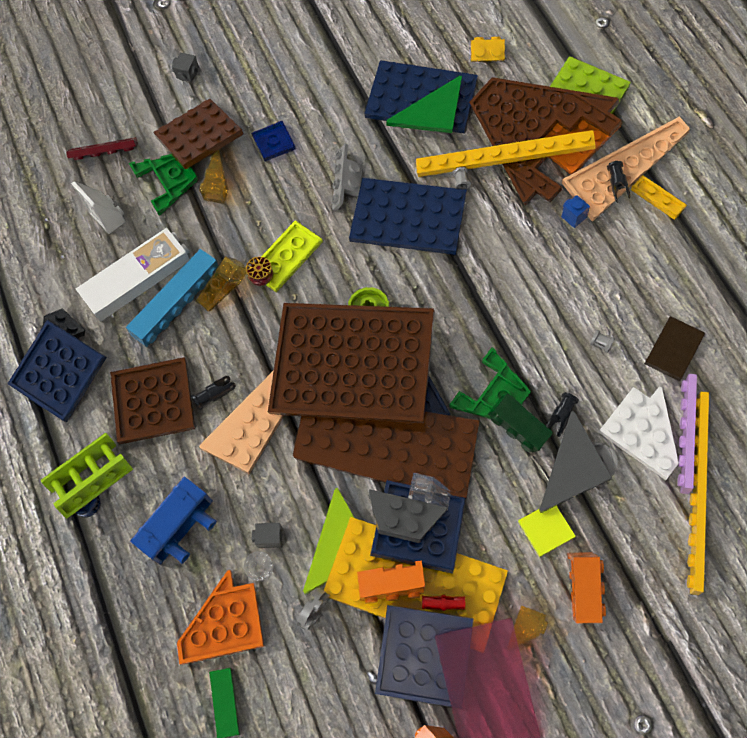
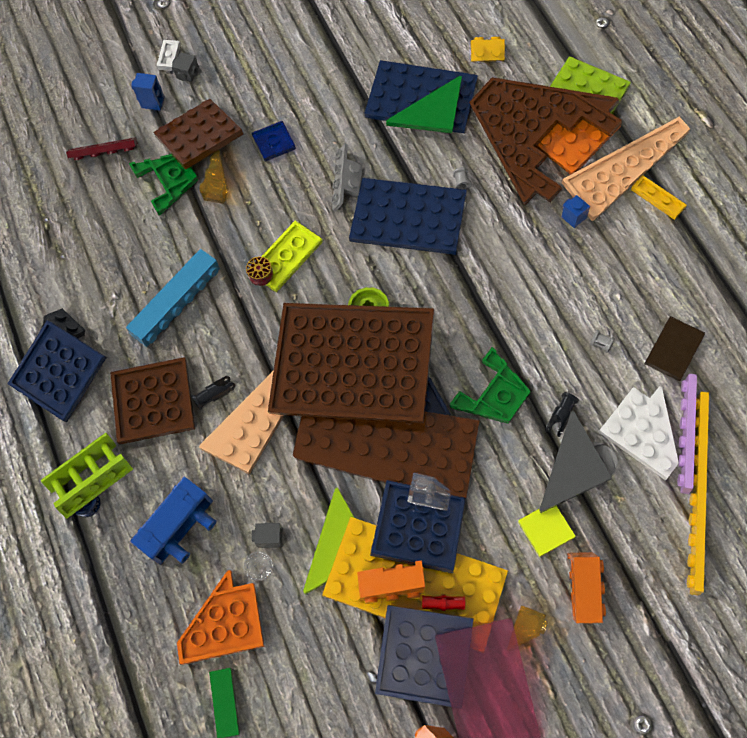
(100, 207): white slope -> none
(133, 274): white brick -> none
(148, 91): none -> blue brick
(168, 52): none -> white plate
(223, 281): clear yellow slope -> none
(310, 613): light grey plate -> none
(404, 516): dark grey wing -> none
(506, 153): yellow plate -> none
(519, 423): dark green brick -> none
(618, 179): black piece -> none

